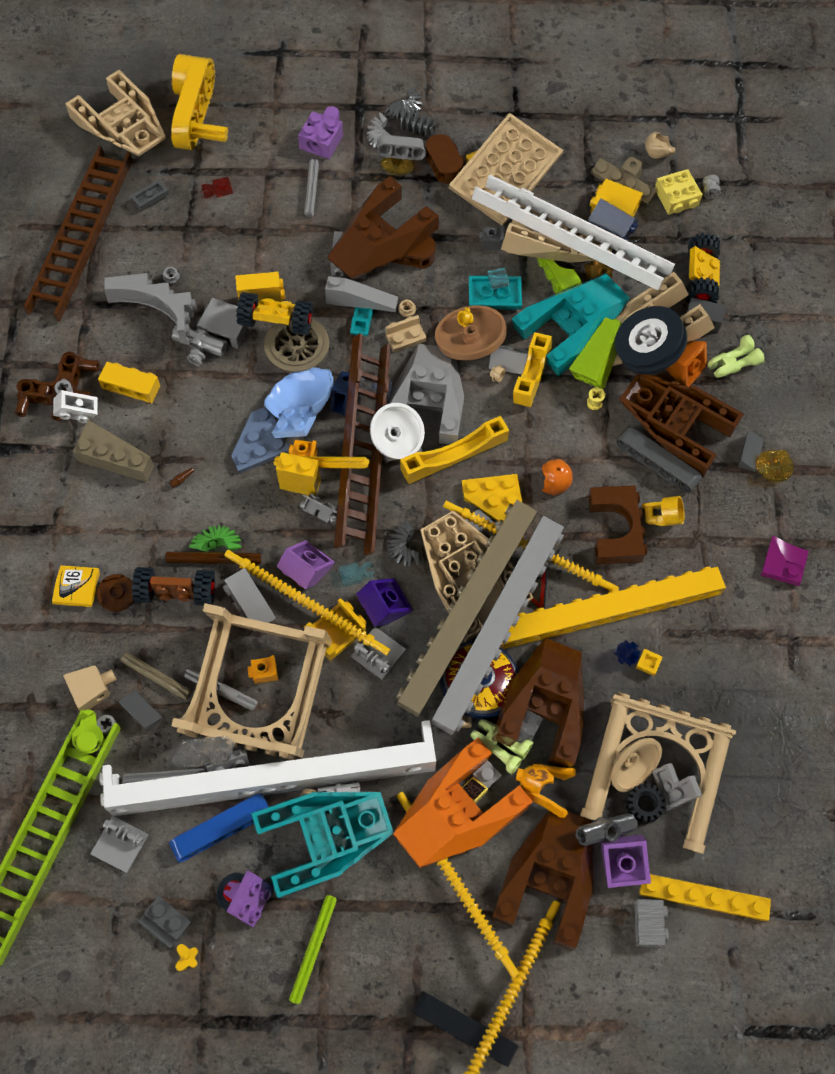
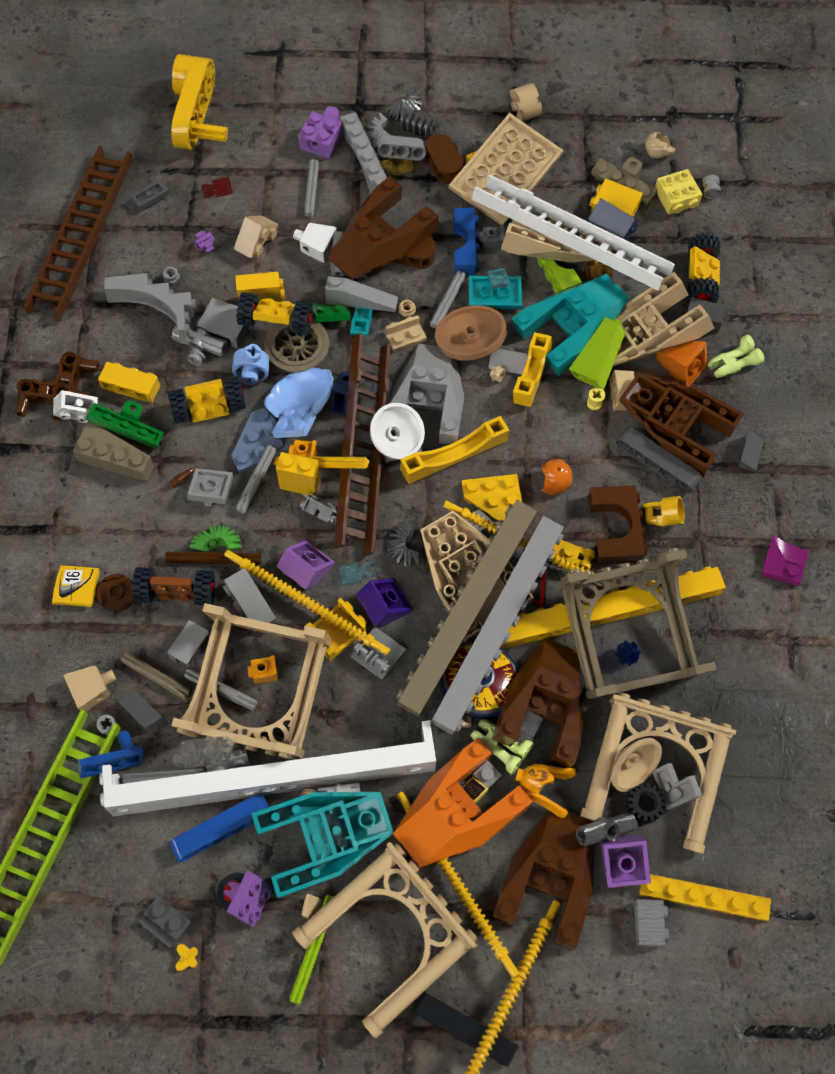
(61, 384): light grey bush -> none
(87, 733): lime piece -> none
(119, 844): light grey hinge -> none
(120, 759): none -> blue piece
(125, 423): none -> green plate
(127, 123): tan wedge -> none
(188, 643): none -> light grey panel
(204, 241): none -> medium lavender gear
(206, 400): none -> plate
(210, 486): none -> light grey hinge
(250, 364): none -> light blue piece
(253, 234): none -> tan brick
(255, 479): none -> light grey axle
(311, 906): none -> tan slope
(316, 240): none -> white torso
(330, 313): none -> green wing
(358, 140): none -> light grey arch
(427, 971): none -> tan arch
(447, 299): none -> light grey axle
(464, 225): none -> blue arch
(465, 317): yellow plate -> none
(526, 102): none -> tan brick
(572, 551): none -> yellow plate
(618, 384): none -> tan hinge
(649, 662): yellow plate -> none
(655, 352): black wheel -> none
(667, 574): none -> dark tan arch
(775, 465): clear yellow dish -> none

